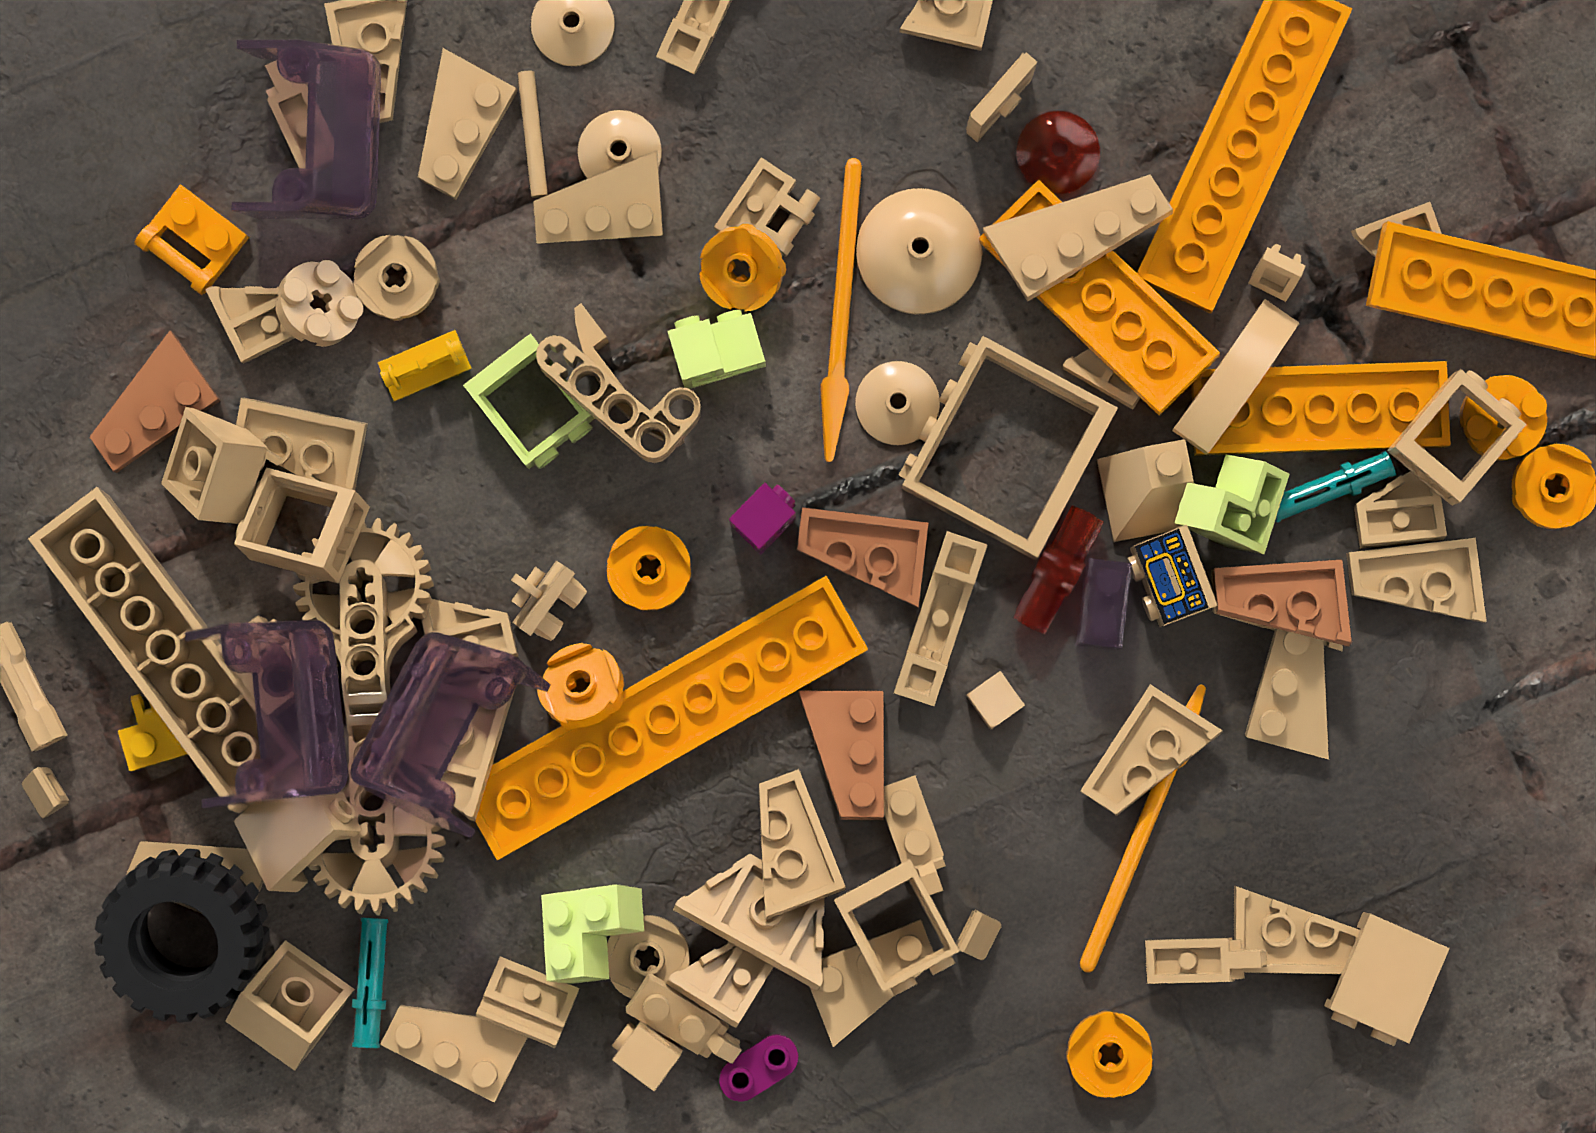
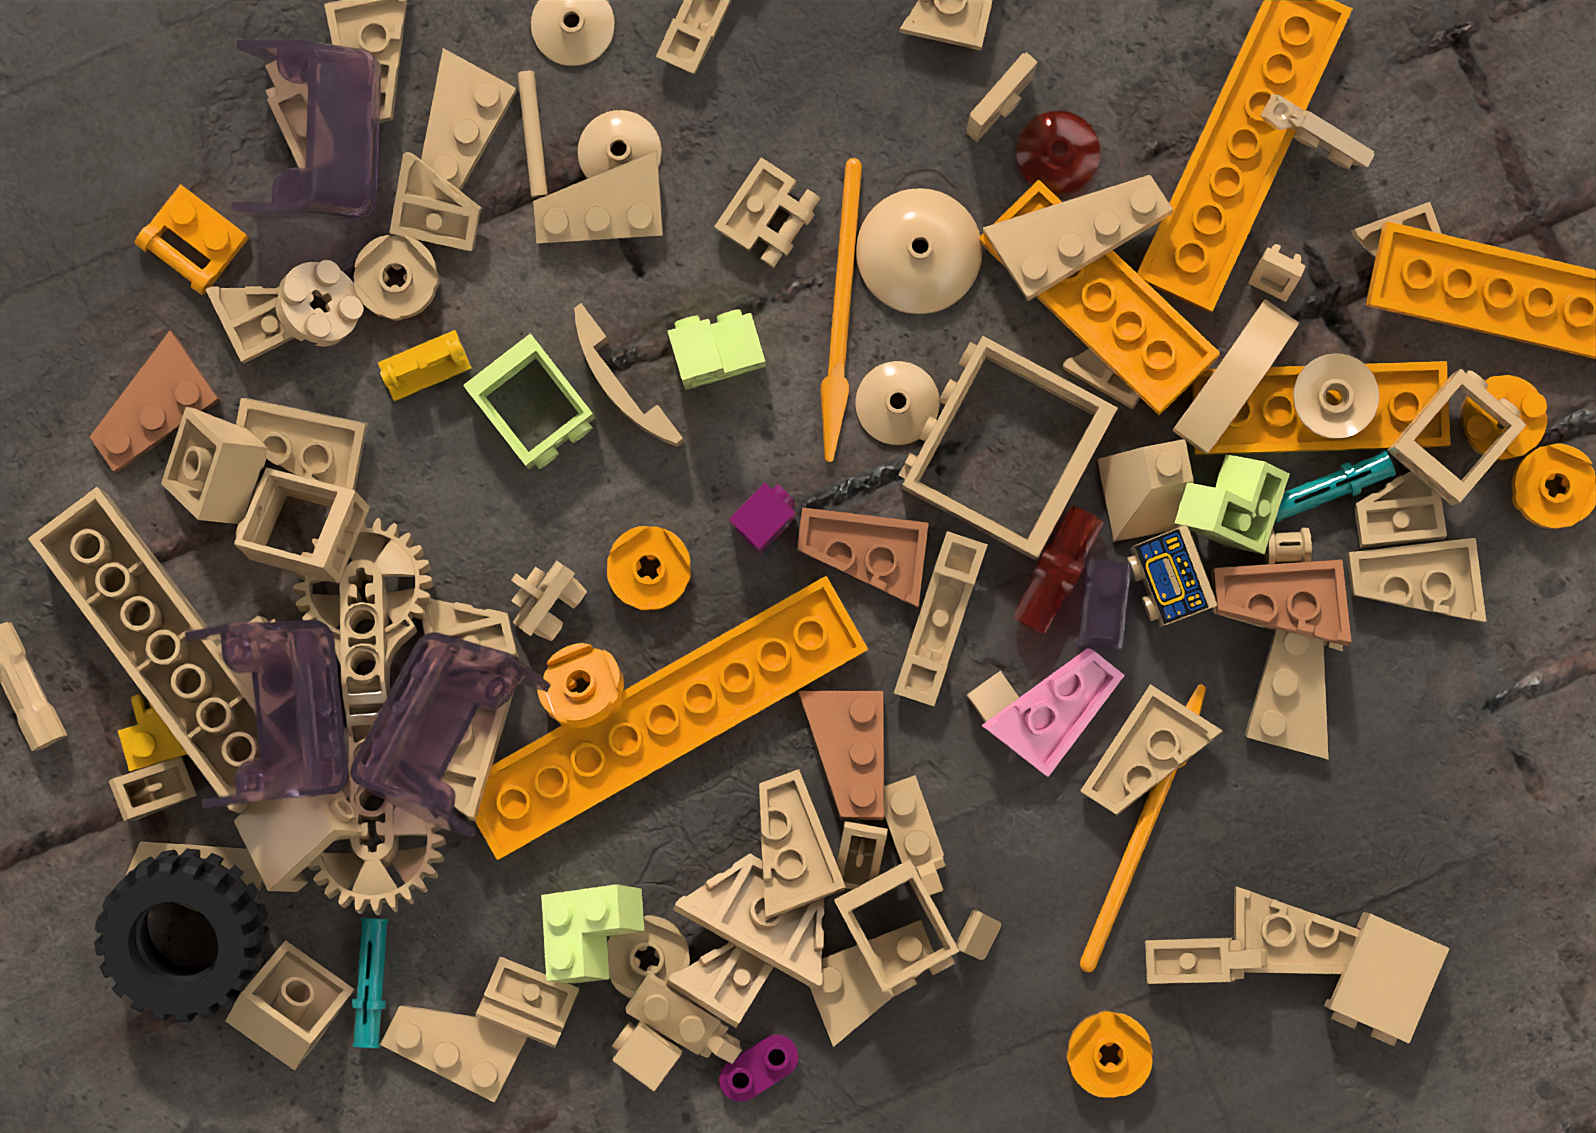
(44, 791): tan slope -> none
(152, 789): none -> tan slope
(432, 207): none -> tan wing
(613, 393): tan beam -> none
(746, 245): light orange plate -> none
(860, 853): none -> tan slope
(1056, 711): none -> bright pink wing
(1289, 547): none -> tan bush
(1315, 131): none -> tan hinge
(1354, 384): none -> tan dish

